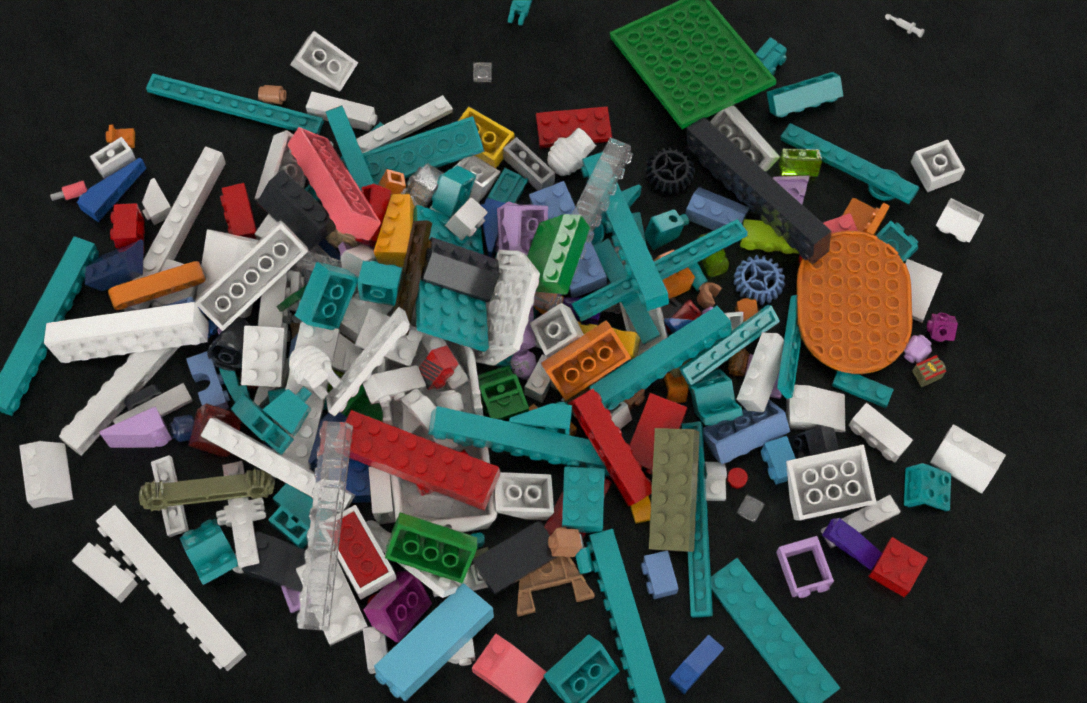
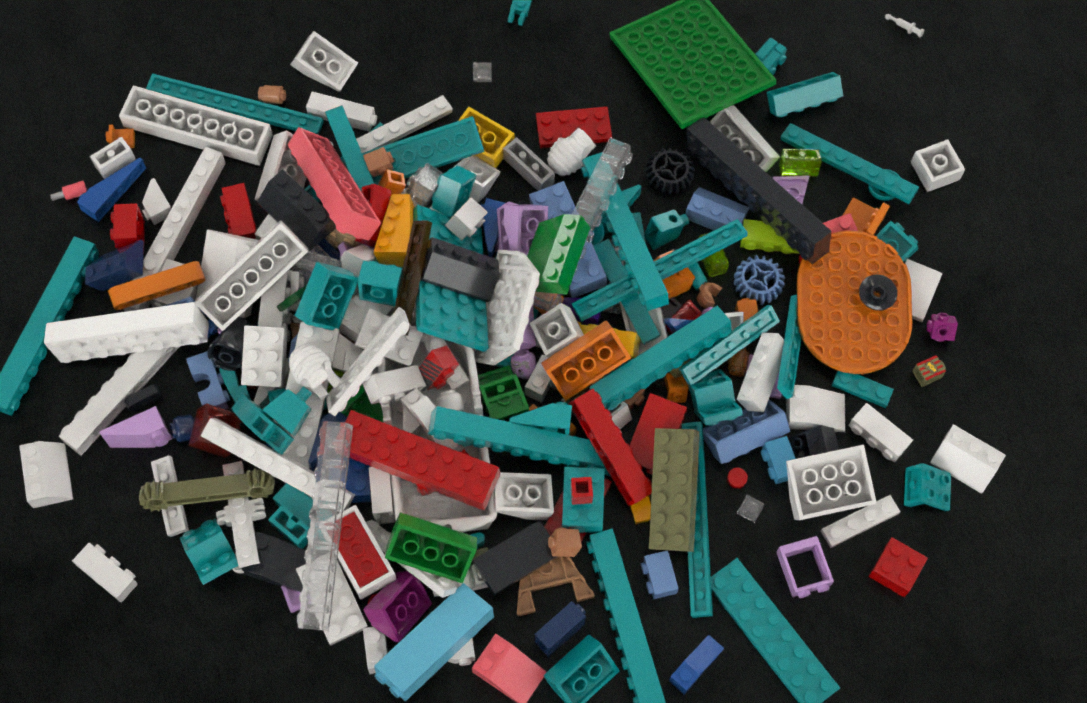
(164, 403): white tile -> none
(171, 588): white brick -> none
(196, 125): none -> white brick
(379, 161): none -> nougat brick
(508, 187): teal plate -> none
(560, 628): none -> dark blue brick
(581, 490): none -> red brick
(584, 559): teal piece -> none
(715, 481): white slope -> none
(851, 542): dark purple slope -> none
(881, 285): none -> black dish
(917, 349): lavender head -> none
(959, 220): white slope -> none

